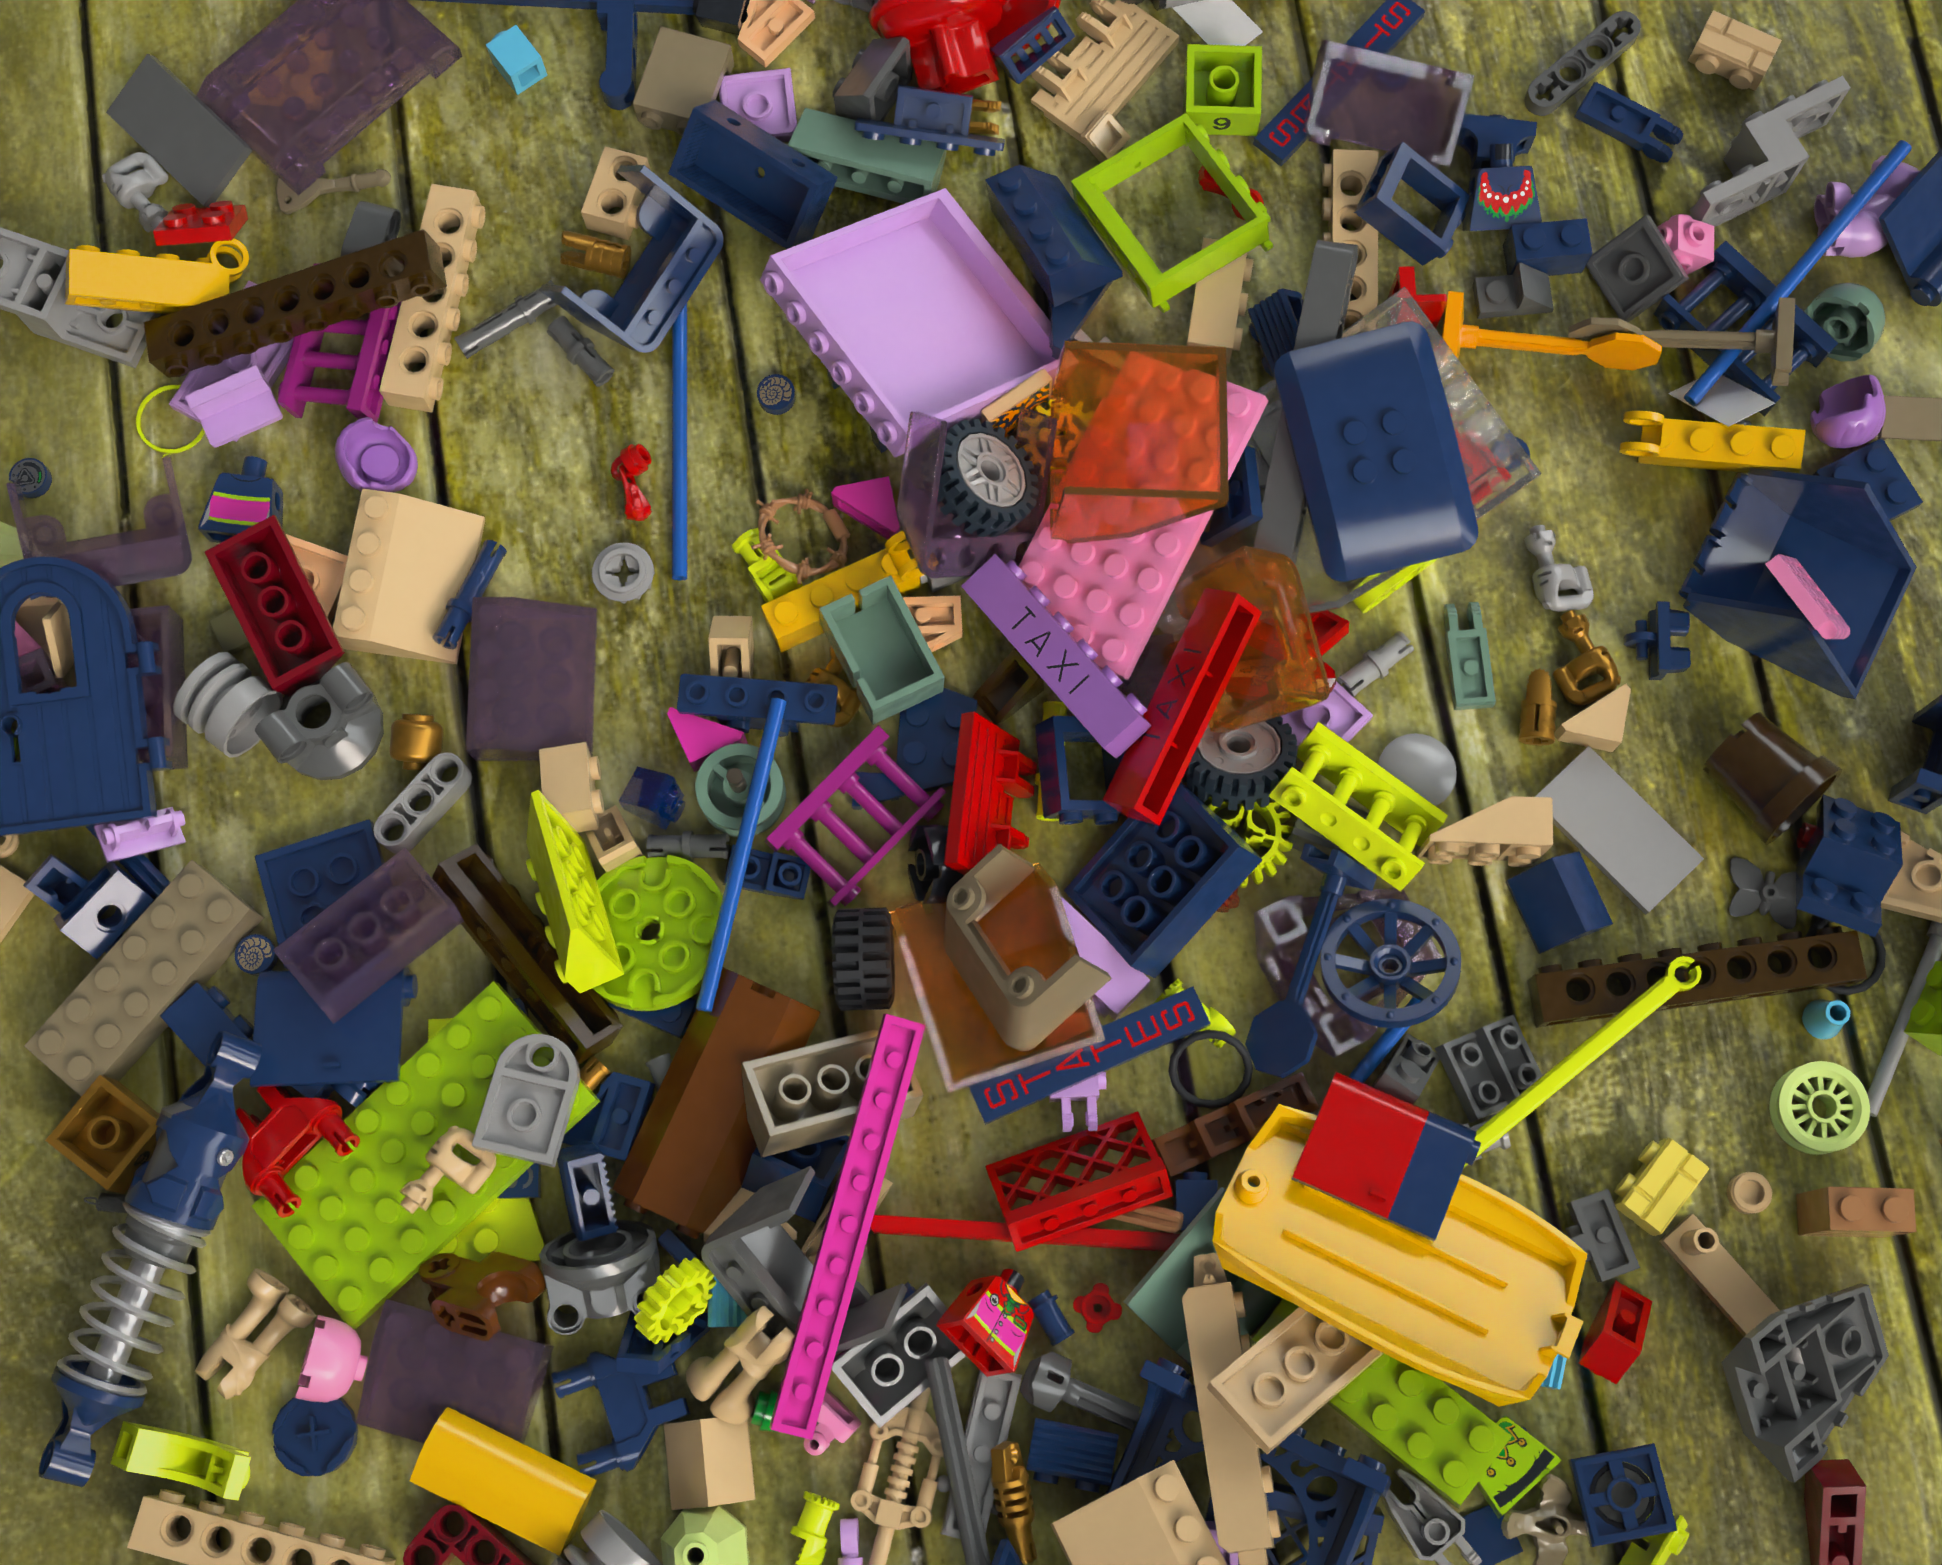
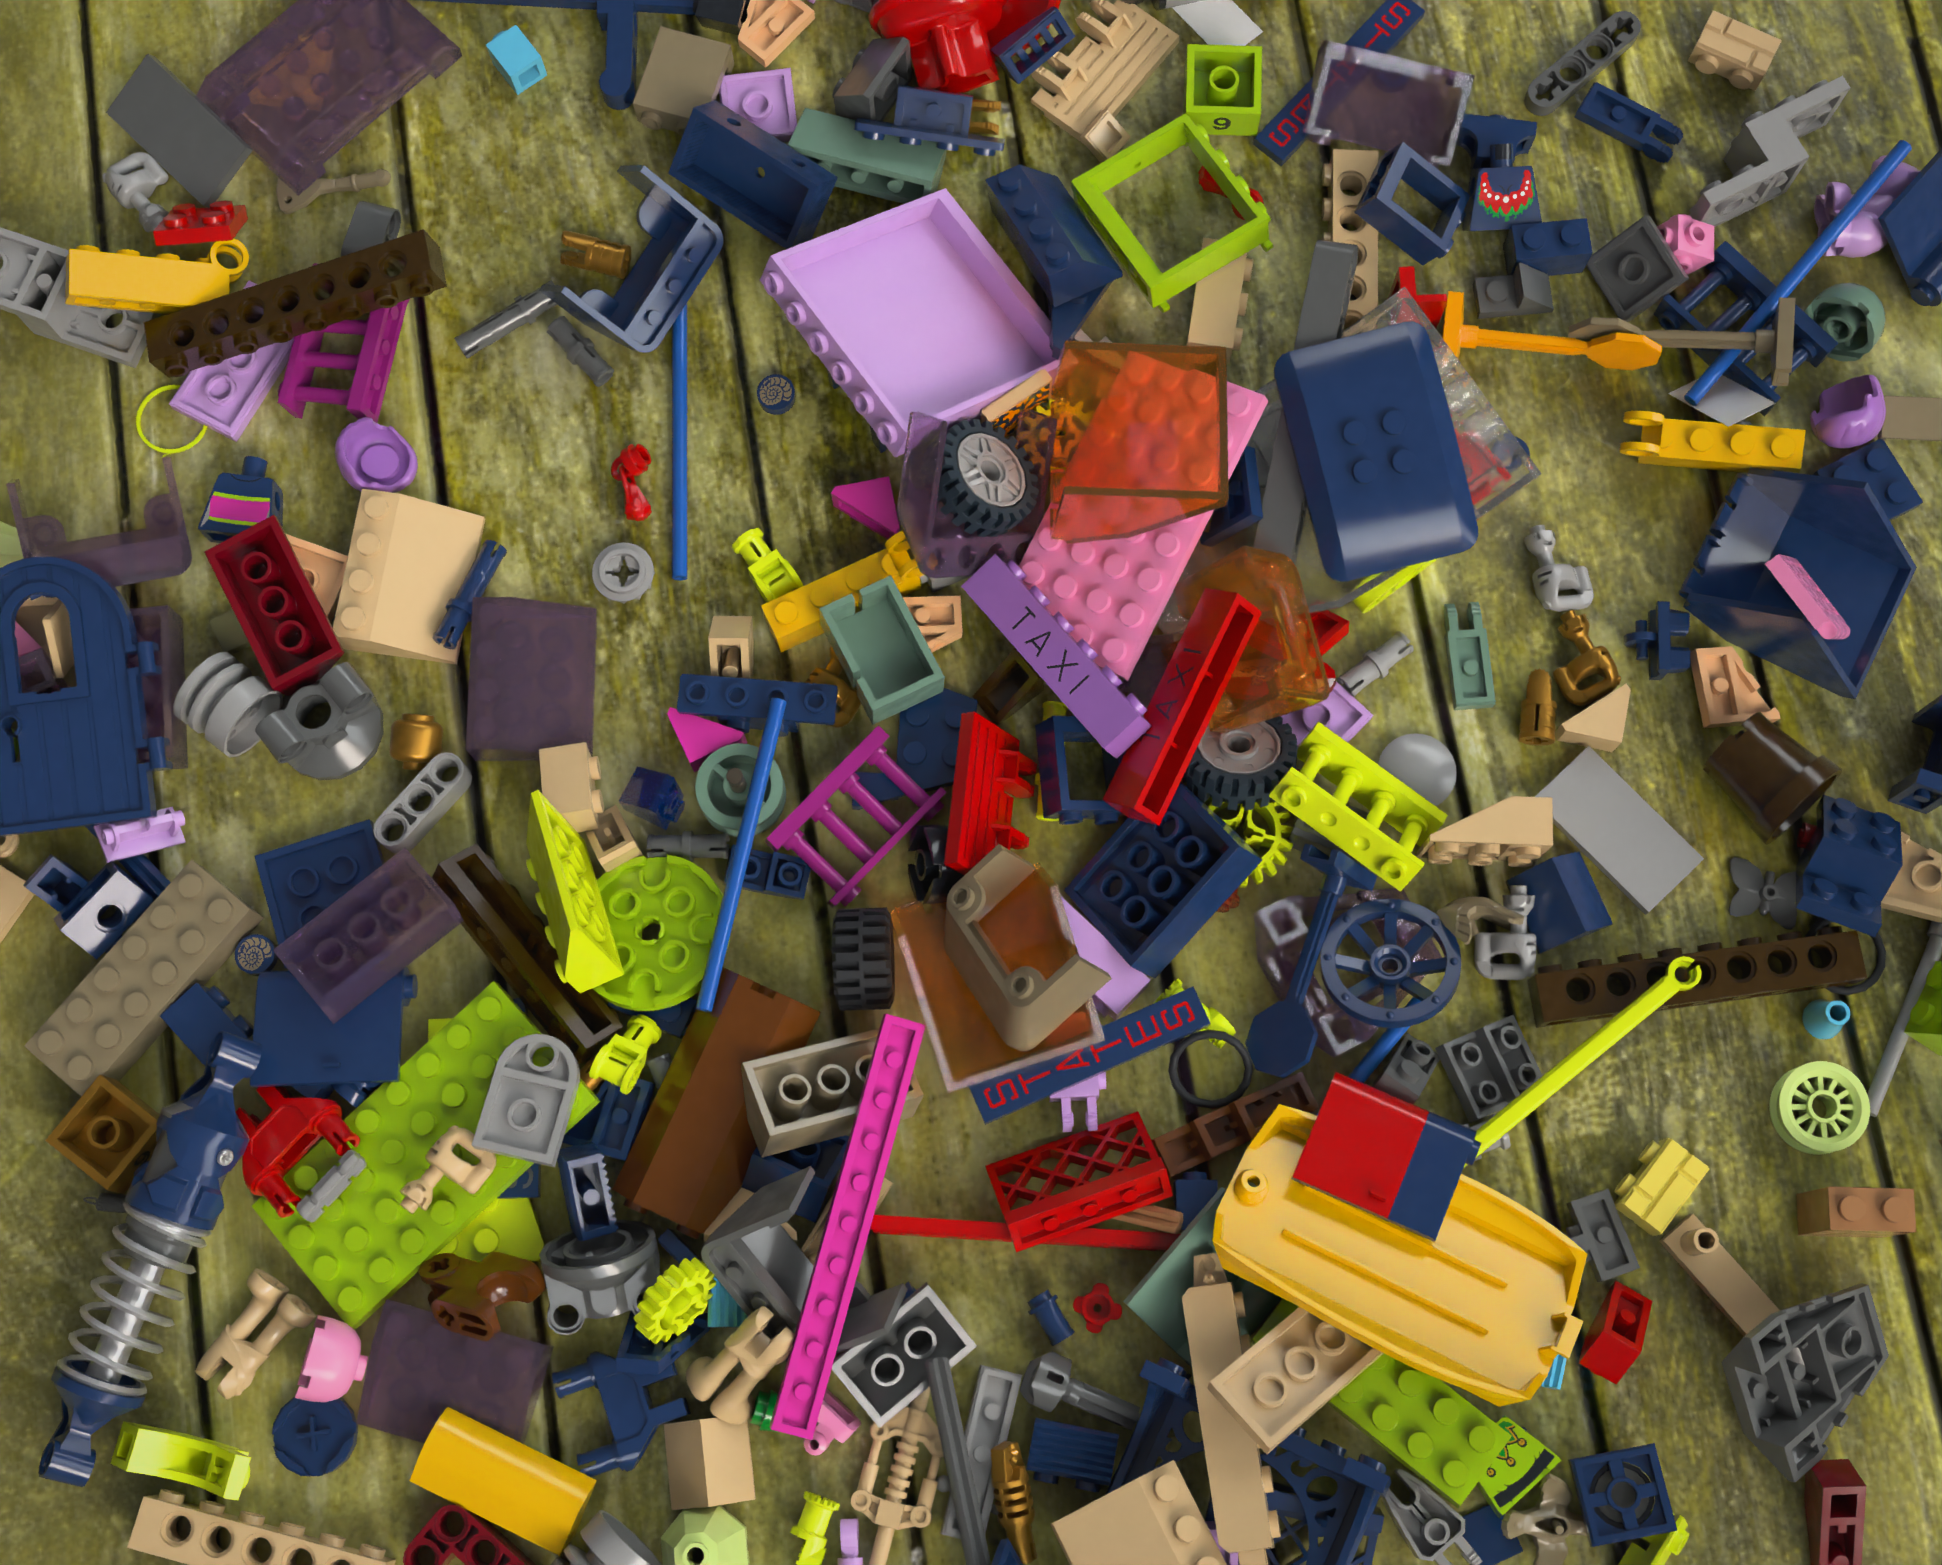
(33, 477): tile -> none
(235, 406): lavender panel -> none
(331, 1186): none -> light grey axle
(418, 390): tan brick -> none
(609, 192): tan brick -> none
(626, 1055): none -> neon yellow connector
(832, 519): medium nougat piece -> none
(990, 1322): red torso -> none
(1276, 325): dark blue brick -> none
(1461, 914): none -> dark tan animal
(1516, 941): none -> light grey piece
(1725, 689): none -> light nougat wing
(1749, 1193): tan tile -> none

